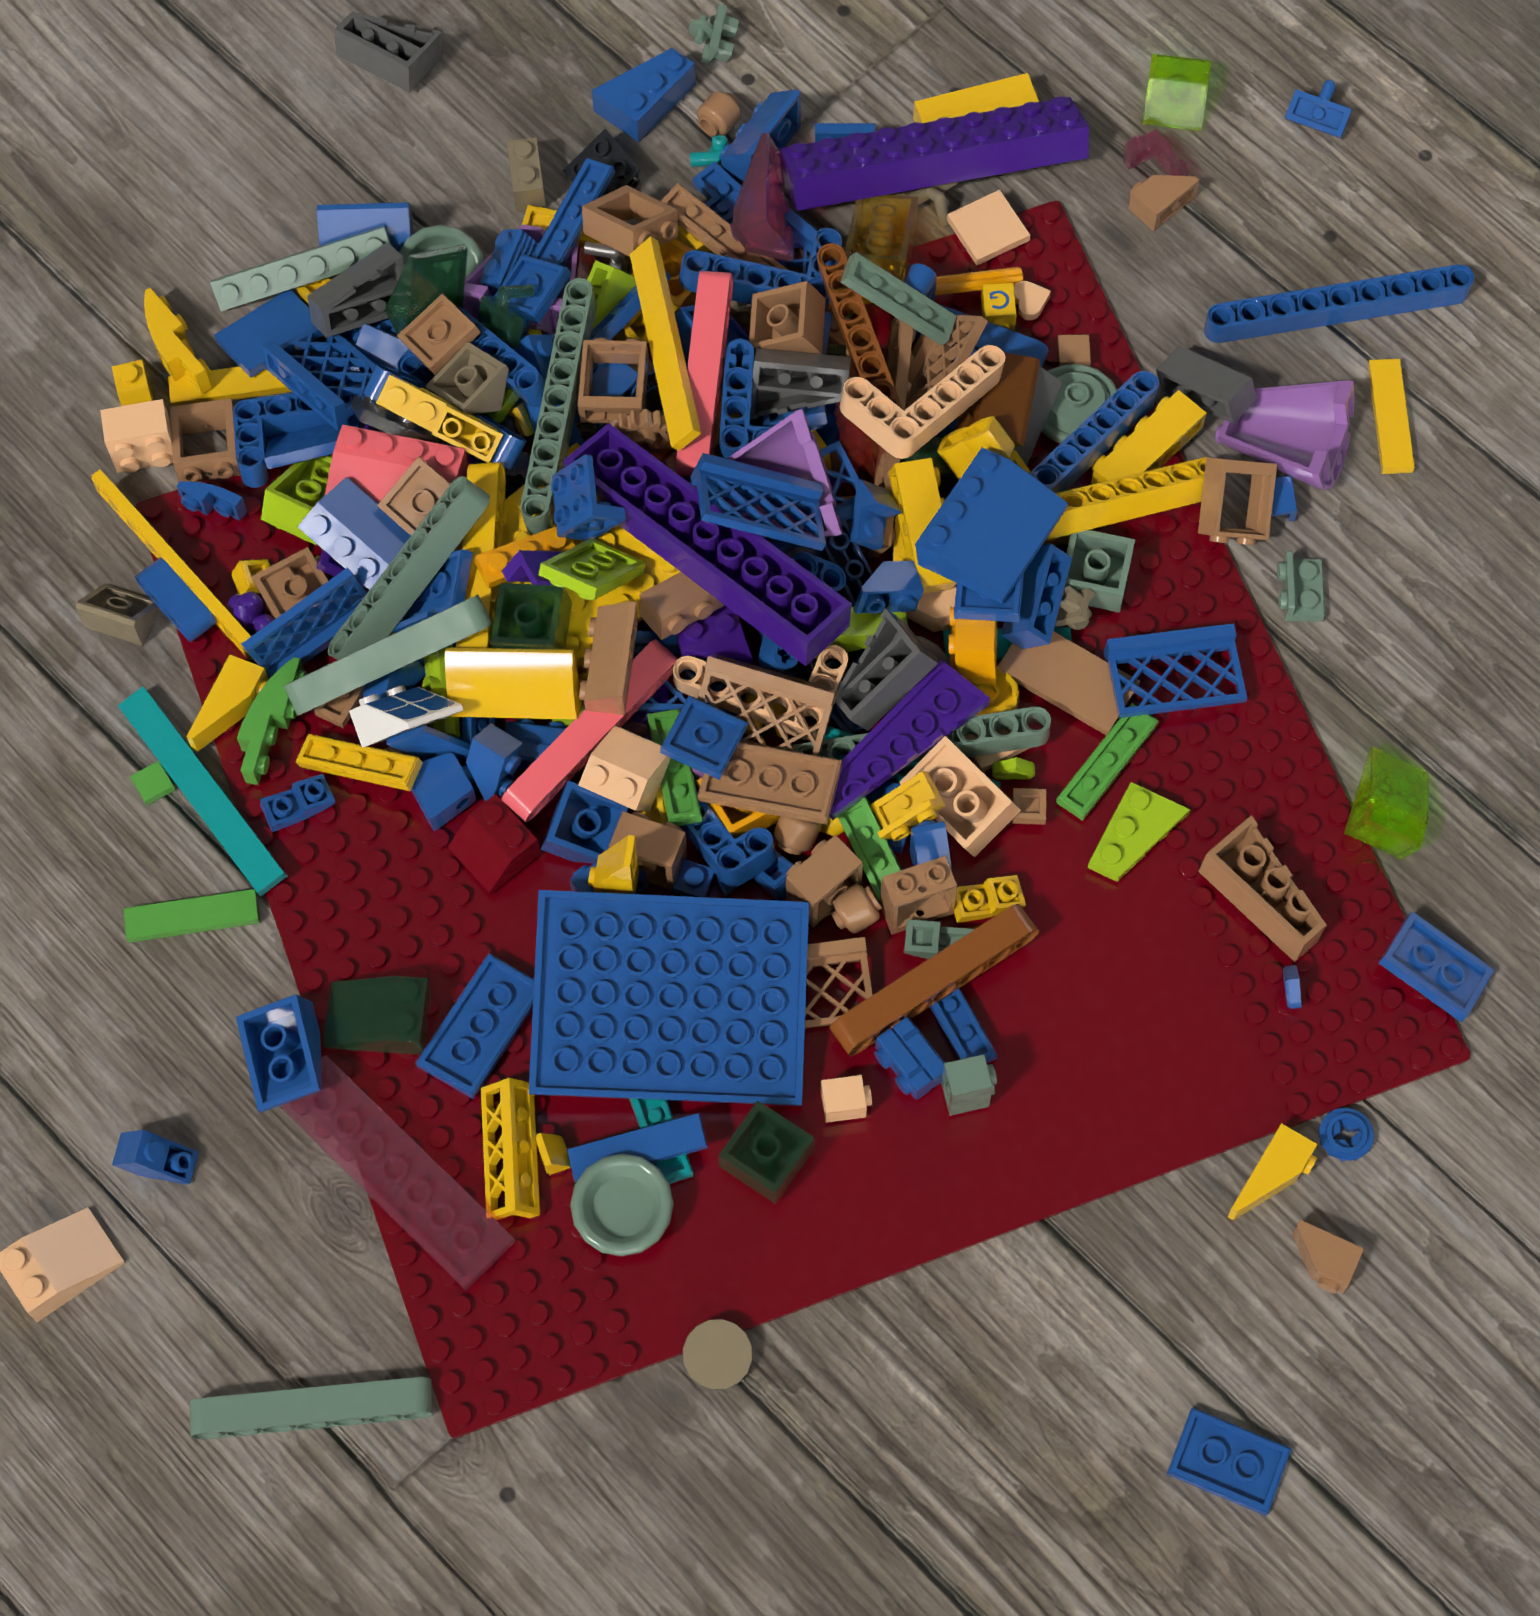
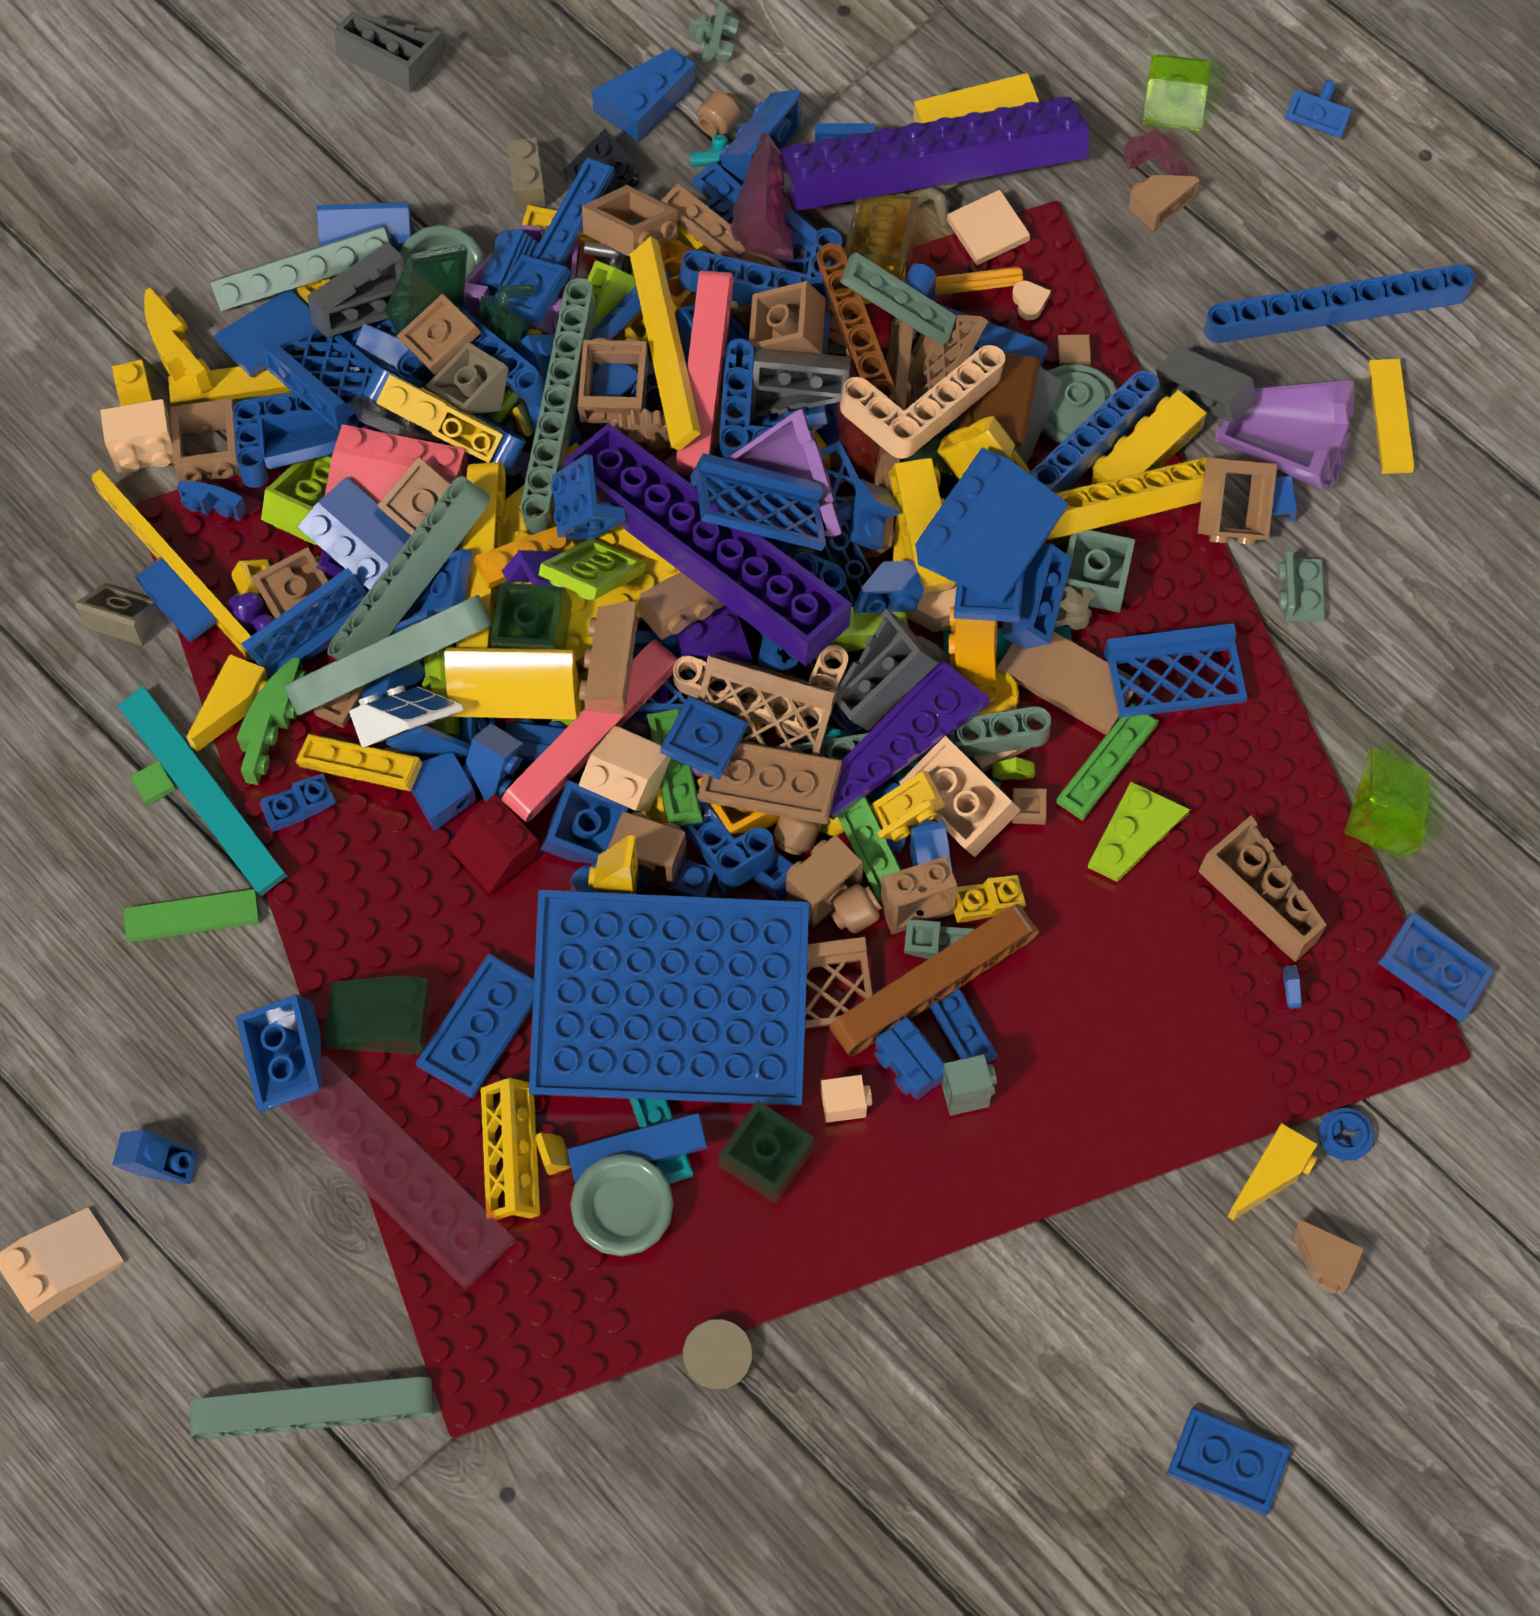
(999, 304): yellow brick -> none

